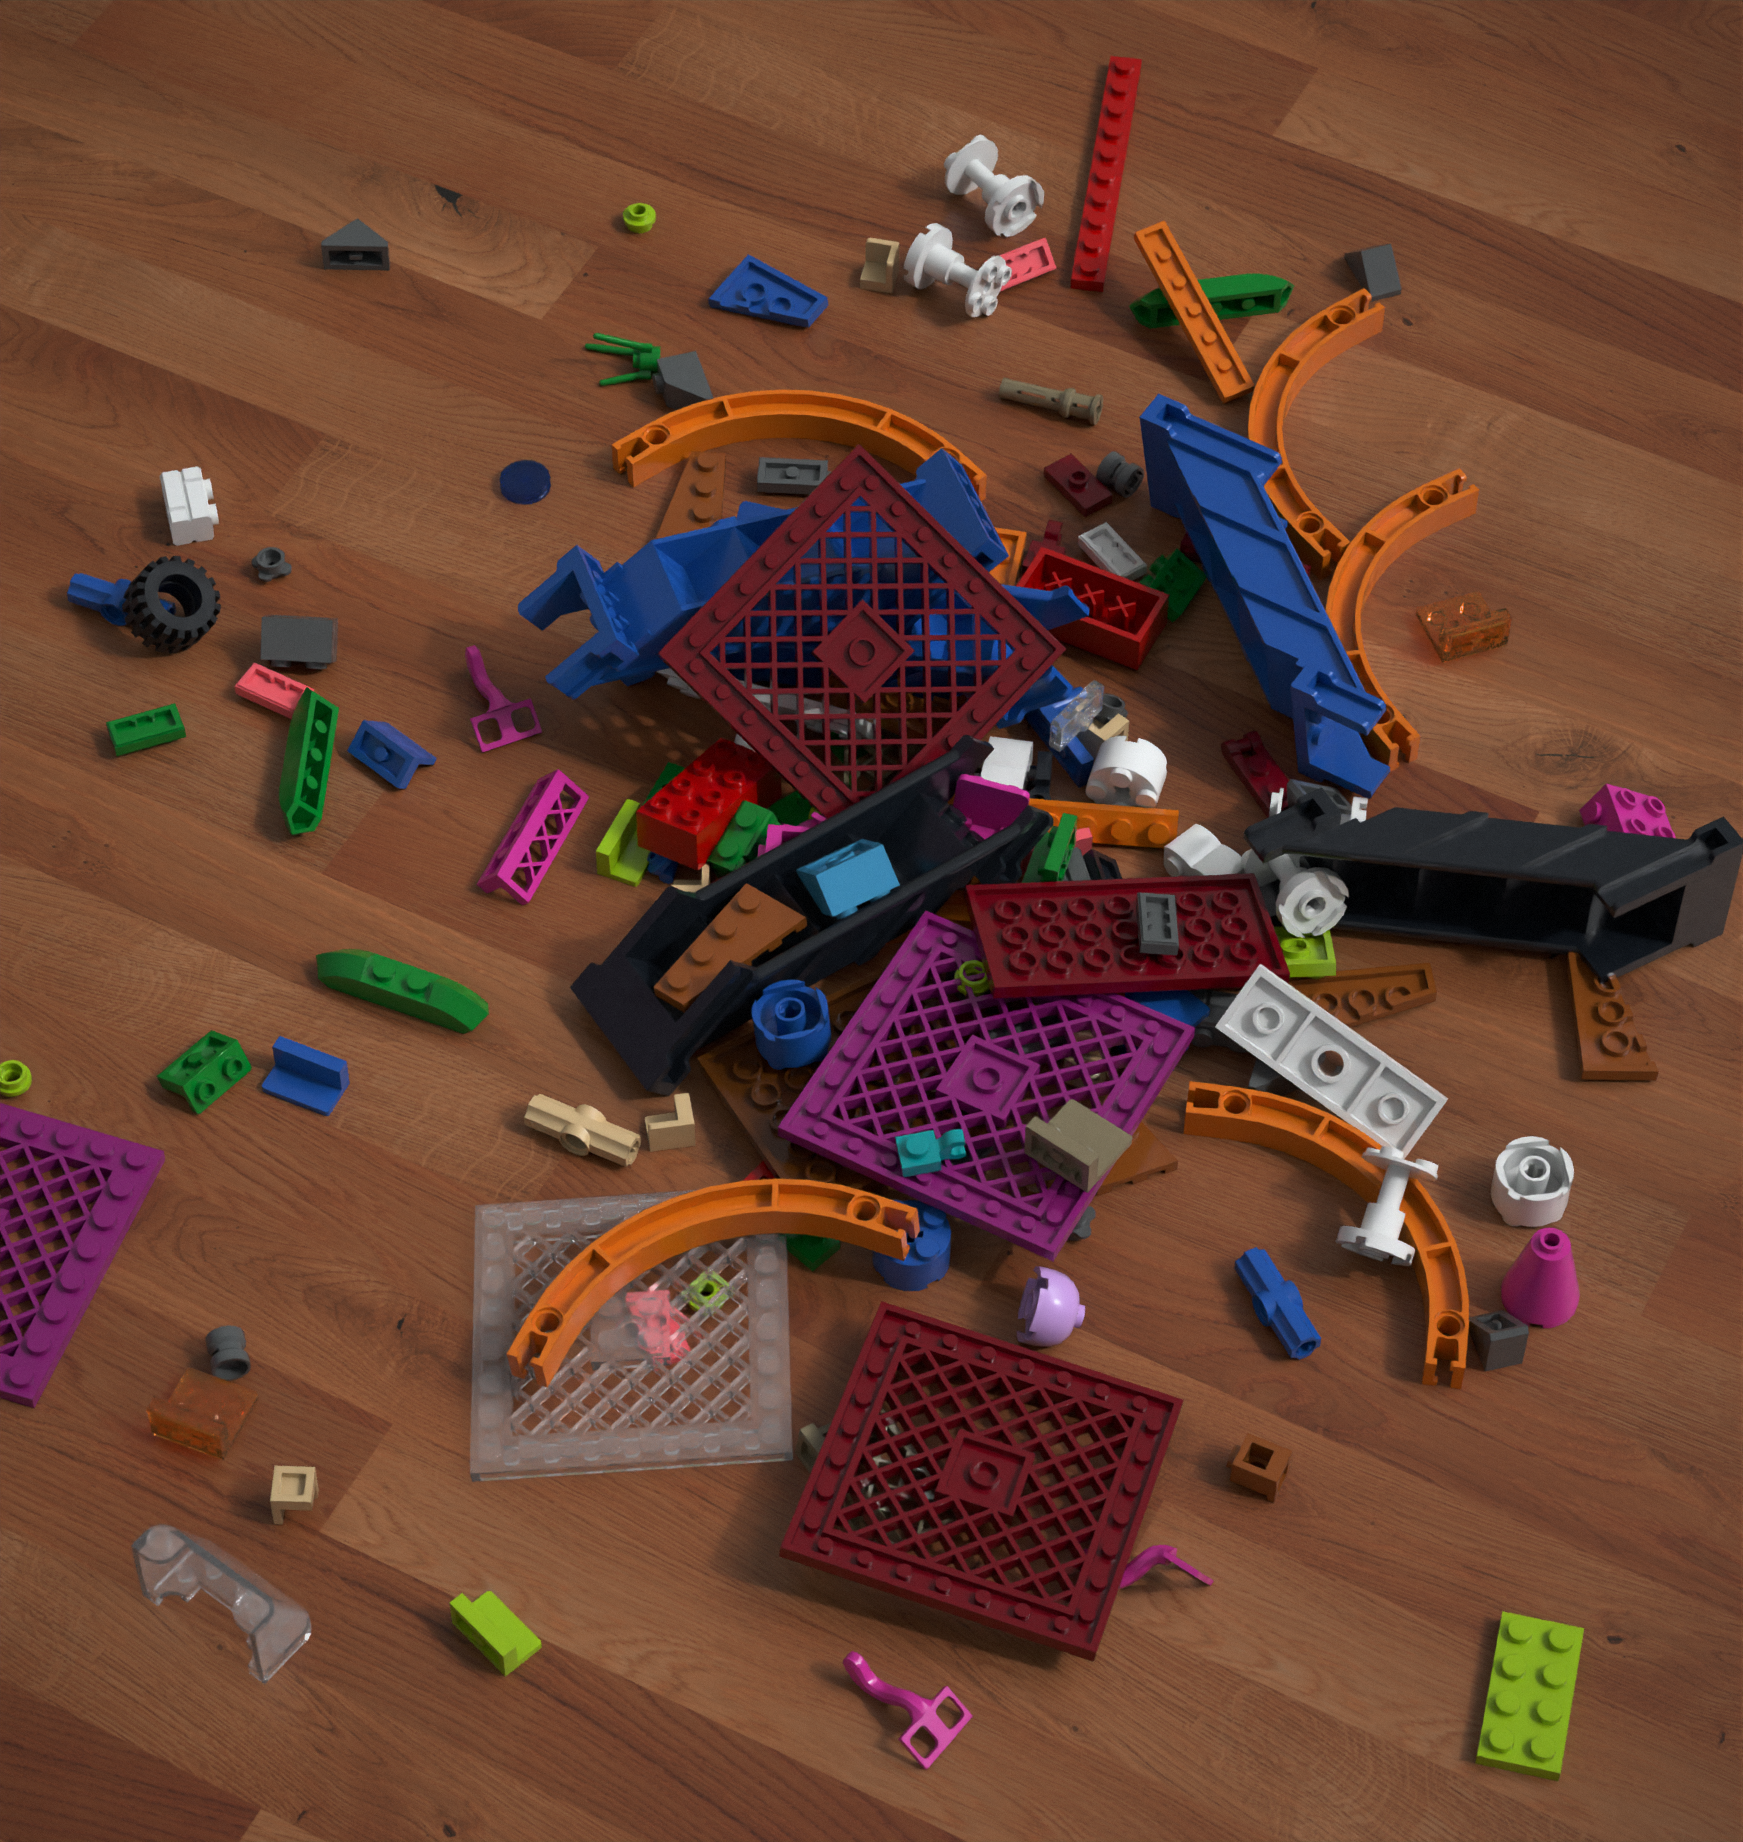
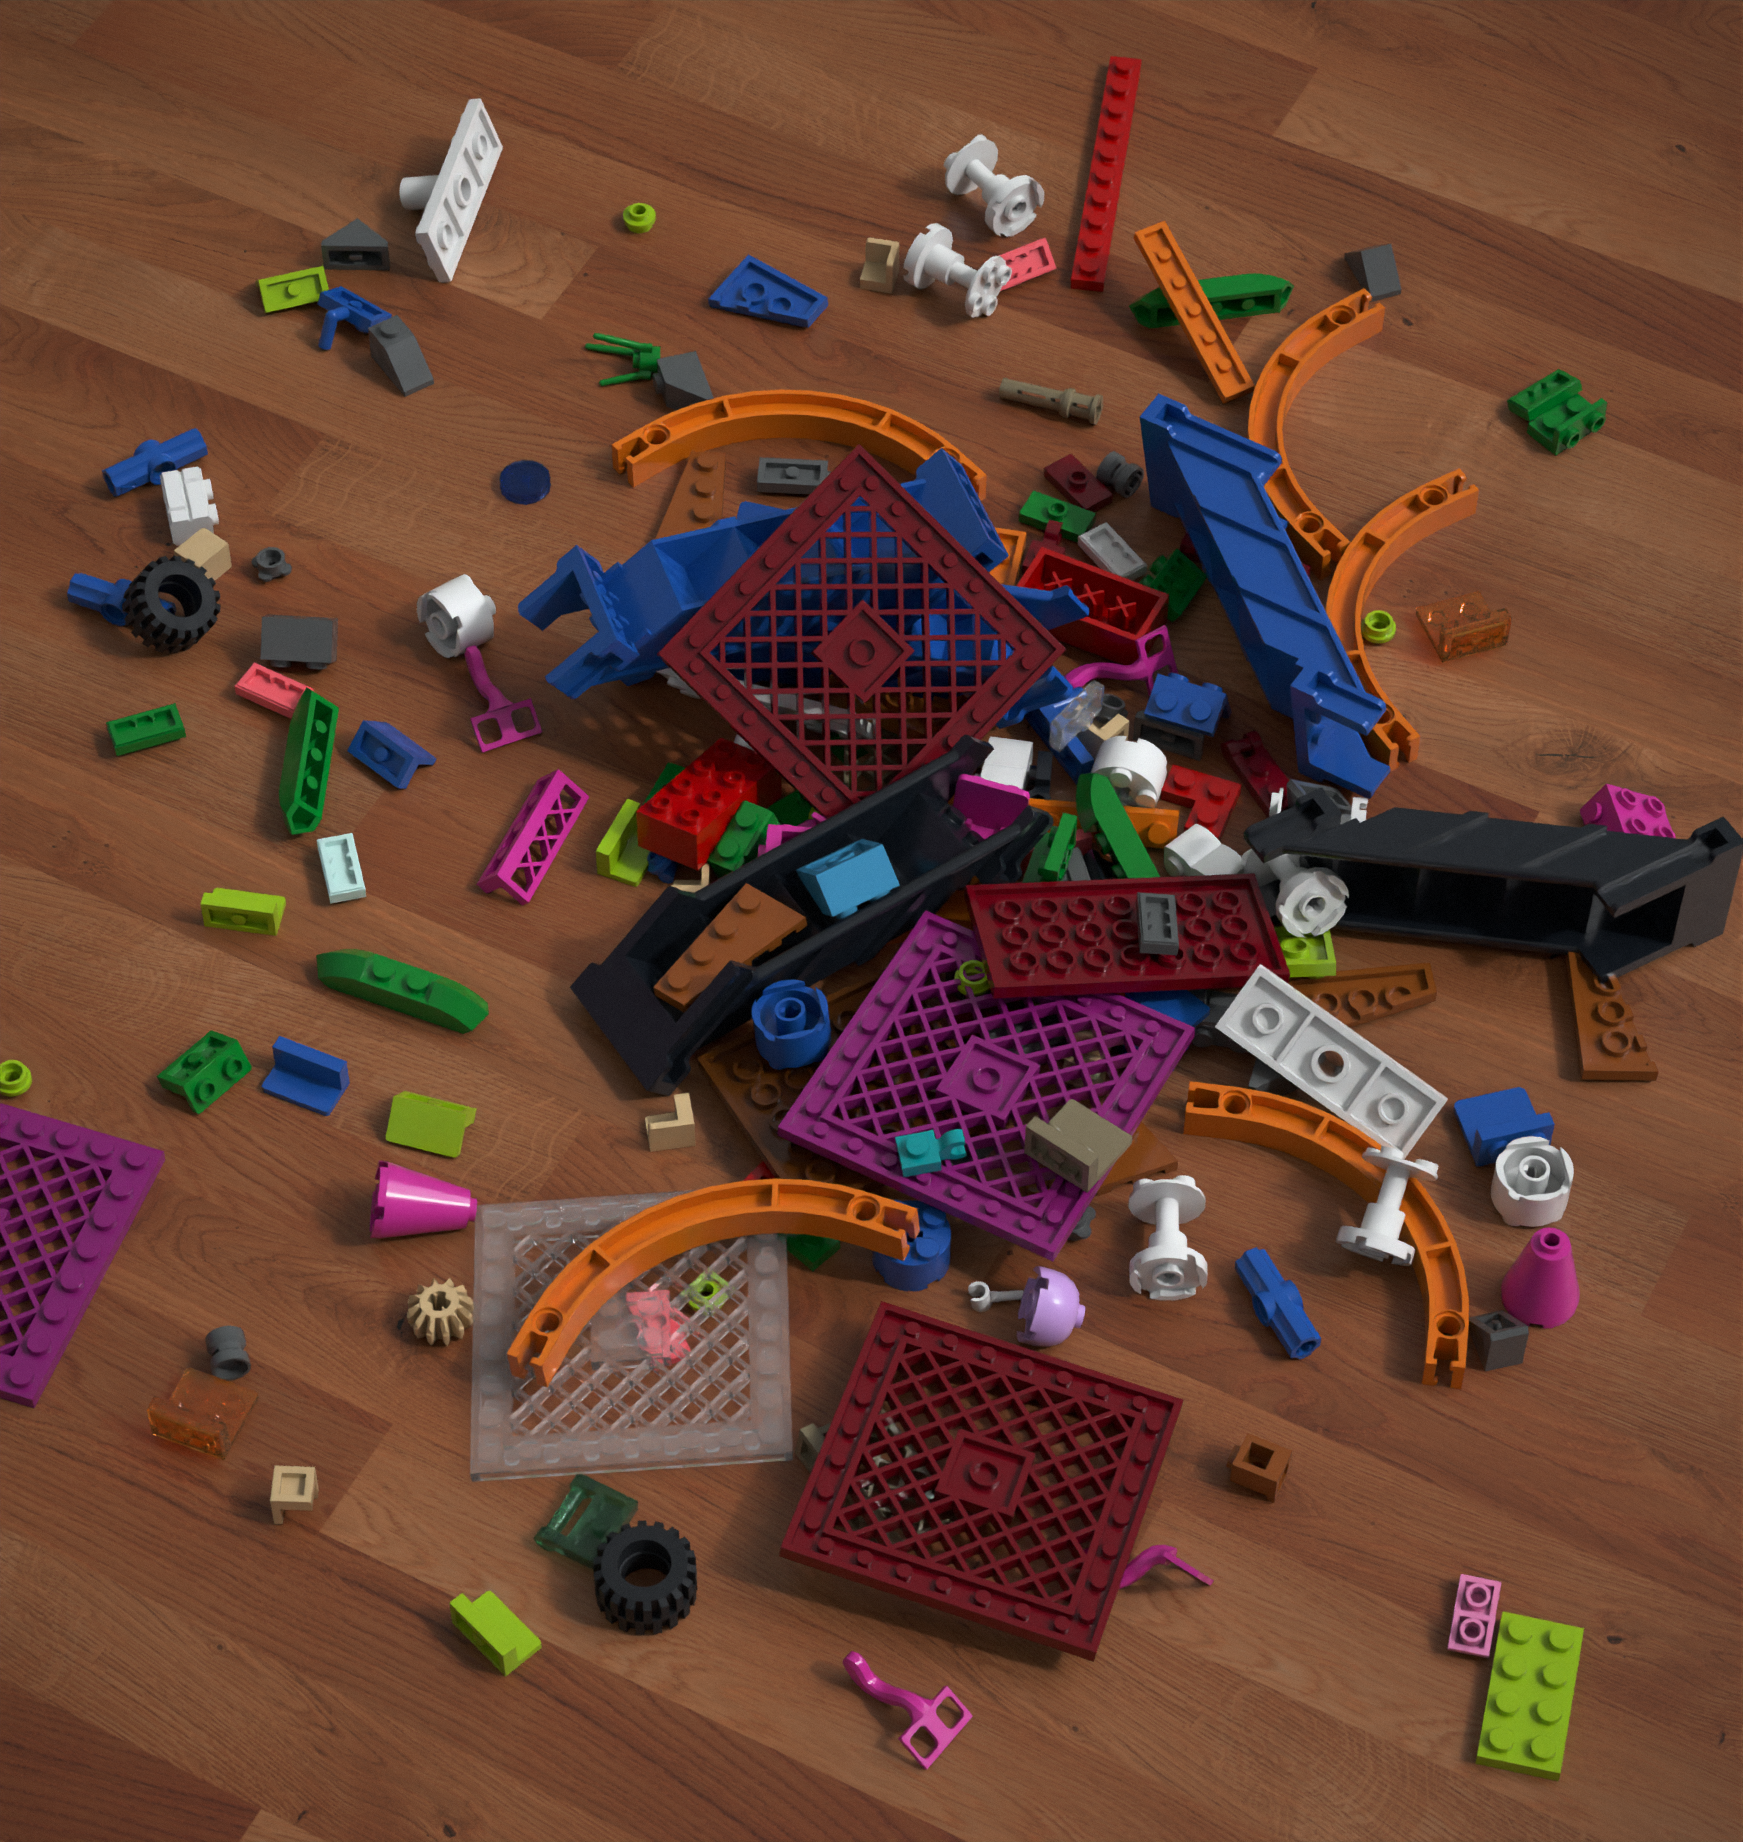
(152, 459): none -> blue piece
(183, 1563): clear windscreen -> none
(206, 551): none -> tan panel
(243, 911): none -> lime panel
(292, 288): none -> lime panel
(341, 868): none -> light aqua plate
(350, 307): none -> blue plate
(399, 355): none -> dark grey slope
(416, 1203): none -> dark pink cone
(428, 1123): none -> lime panel
(440, 1311): none -> tan gear
(456, 193): none -> white plate
(456, 616): none -> white brick
(582, 1130): tan piece -> none
(602, 1516): none -> clear green plate
(645, 1549): none -> black tyre
(988, 1297): none -> white hand
(1041, 508): none -> green plate
(1103, 813): none -> green brick
(1141, 669): none -> dark pink piece
(1167, 1265): none -> white piece
(1169, 737): none -> dark grey slope
(1187, 704): none -> blue bracket
(1208, 797): none -> red plate
(1378, 627): none -> lime plate
(1474, 1616): none -> bright pink slope
(1496, 1120): none -> blue bracket
(1544, 395): none -> green plate
(1568, 423): none -> green bracket

